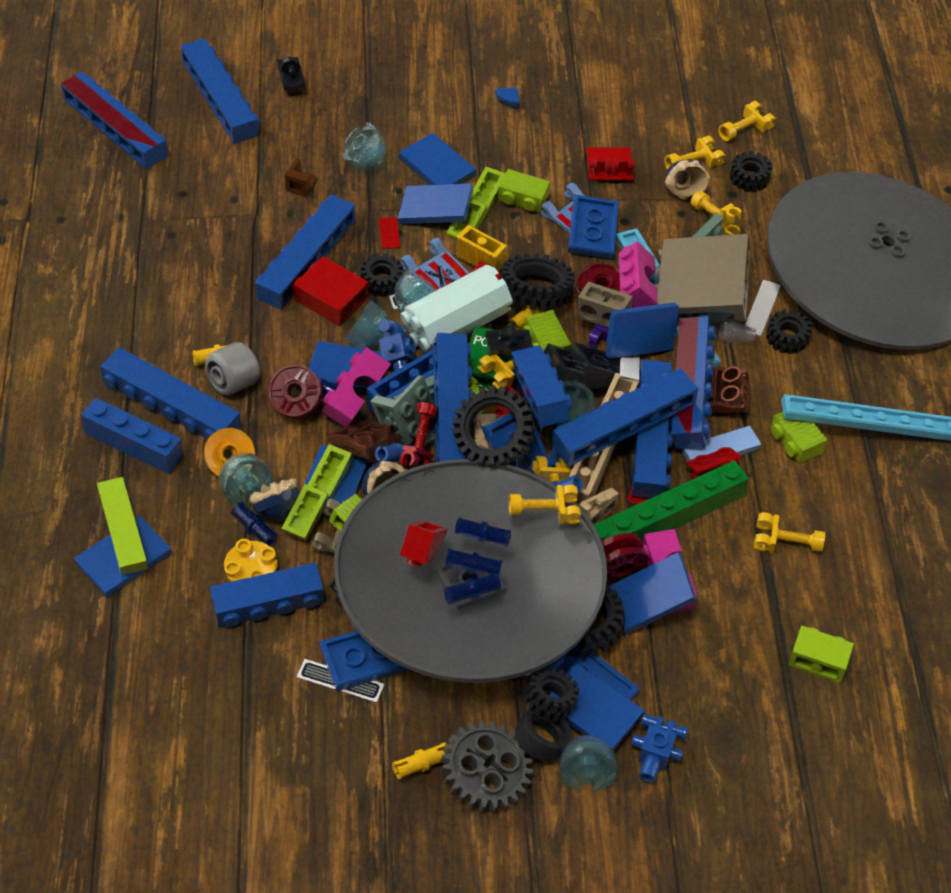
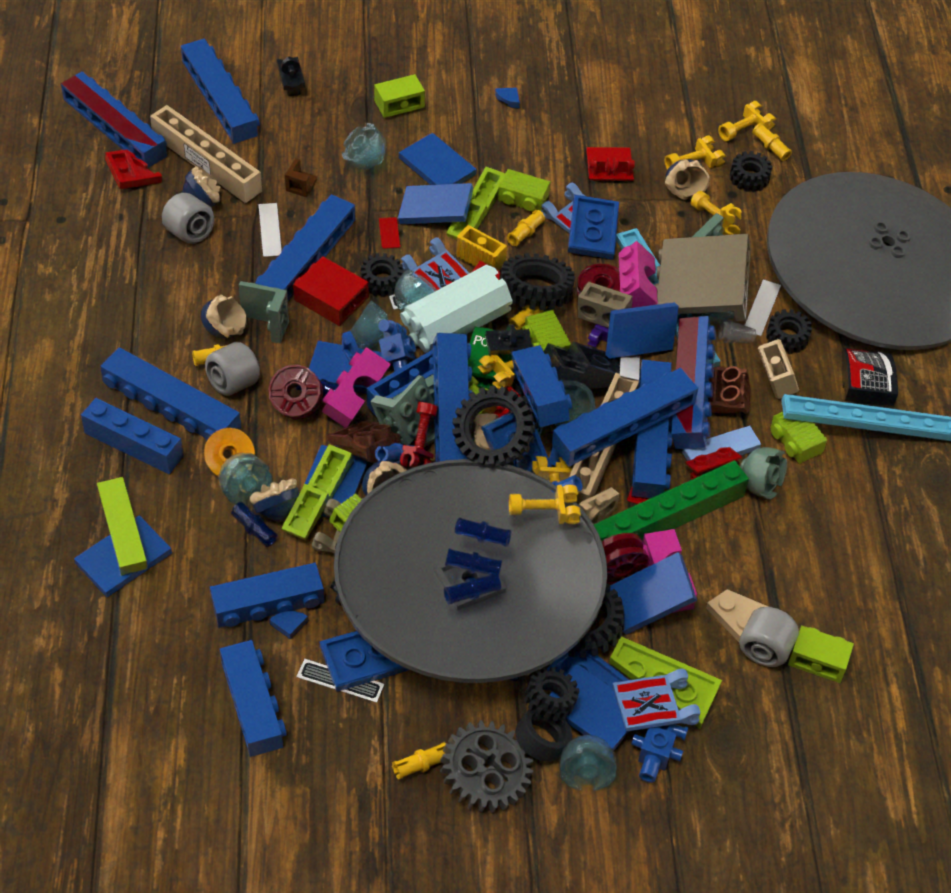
(129, 170): none -> red wing
(188, 218): none -> light grey head
(202, 186): none -> hair
(204, 151): none -> tan brick
(223, 317): none -> tan hair
(249, 560): yellow dish -> none
(251, 698): none -> blue brick
(266, 305): none -> sand green bracket
(270, 229): none -> white sticker
(289, 622): none -> blue tile
(349, 345): none -> blue tile
(399, 95): none -> lime brick
(422, 542): red slope -> none
(526, 228): none -> yellow pin
(641, 662): none -> lime wing
(652, 703): none -> medium blue flag
(733, 611): none -> tan wing
(765, 471): none -> sand green cylinder
(766, 543): yellow bar -> none
(769, 636): none -> light grey head
(772, 141): none -> yellow pin
(778, 368): none -> tan brick
(869, 377): none -> slope

